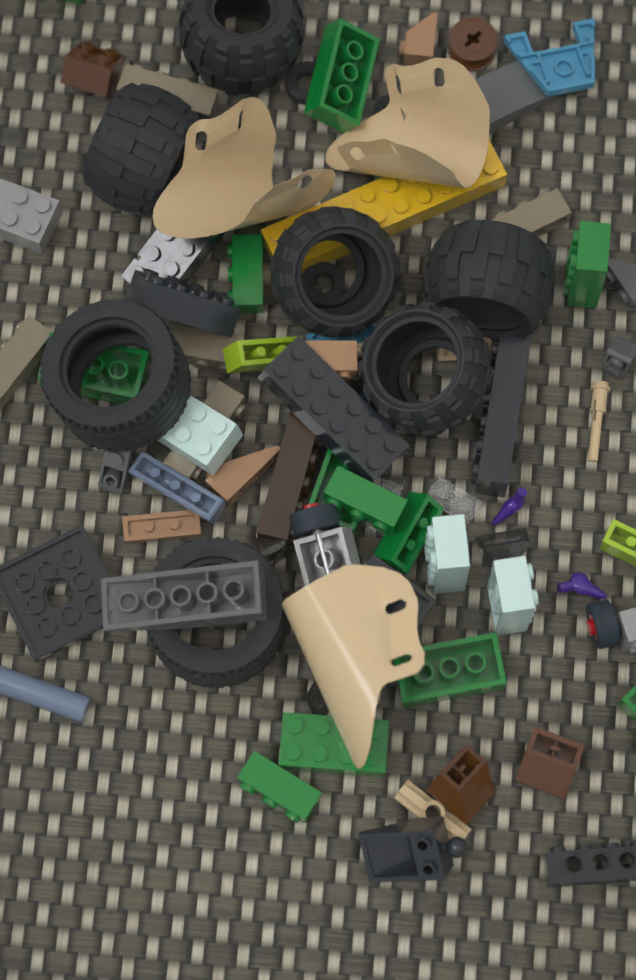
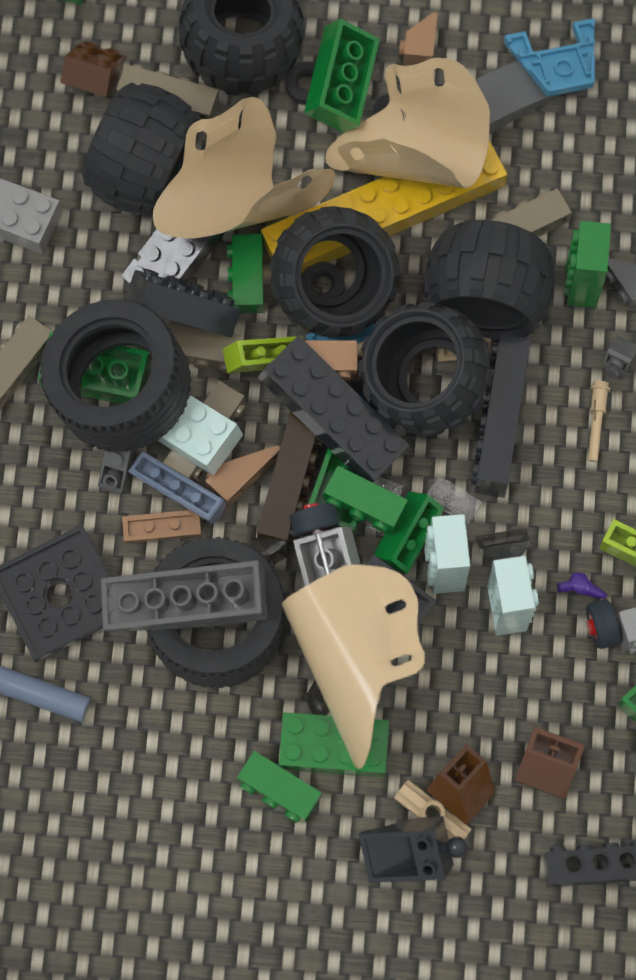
(453, 671): green brick -> none
(469, 32): reddish brown piece -> none
(511, 506): dark purple animal -> none

